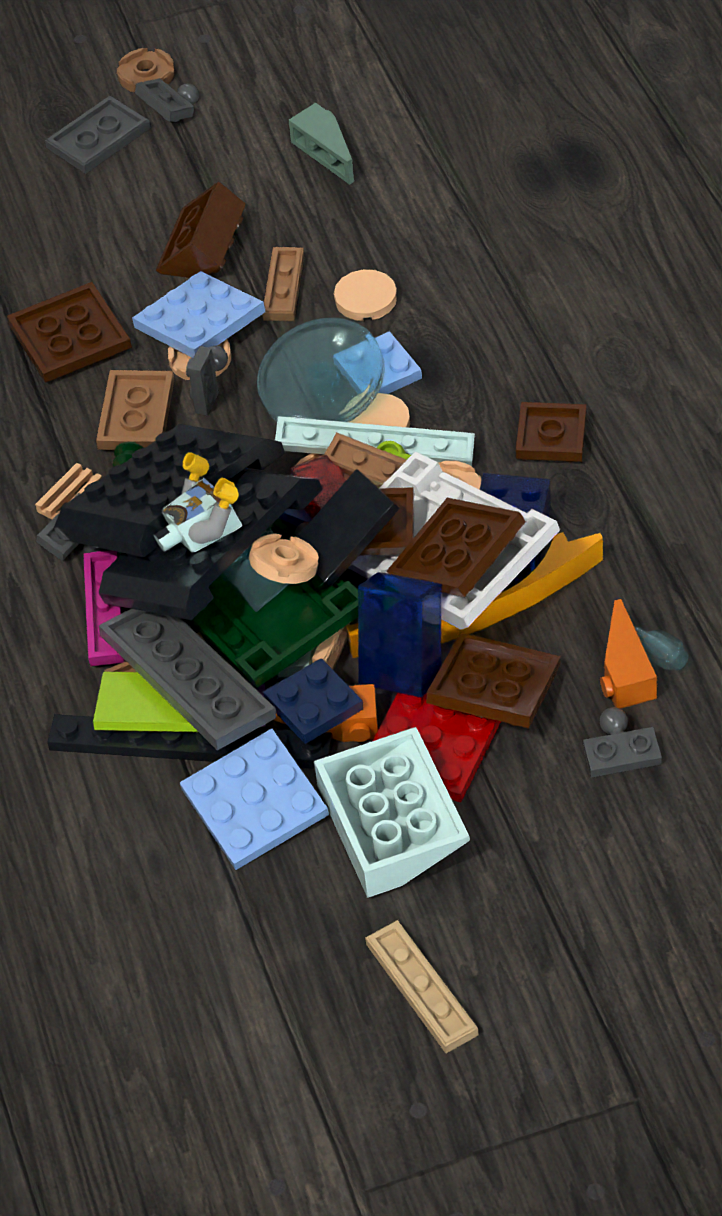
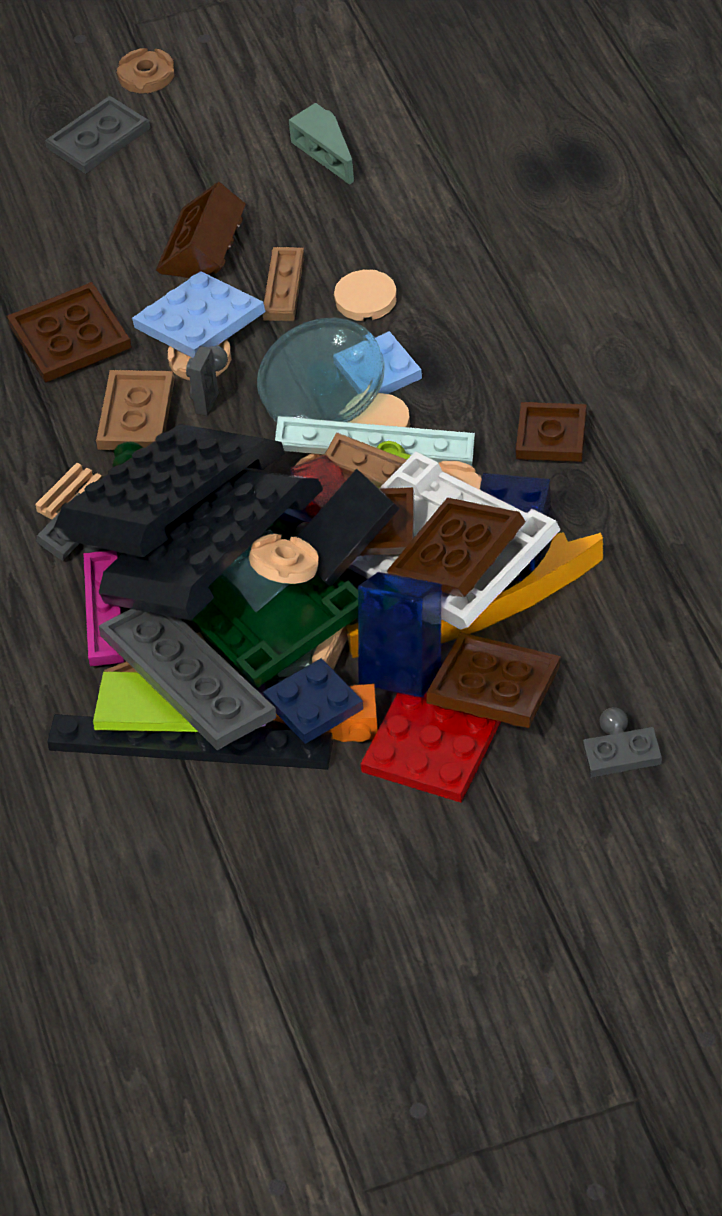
(166, 101): dark grey plate -> none
(201, 511): torso -> none
(254, 799): light blue plate -> none
(390, 809): light aqua slope -> none
(422, 986): tan tile -> none
(628, 671): orange slope -> none
(663, 648): clear light blue plant -> none

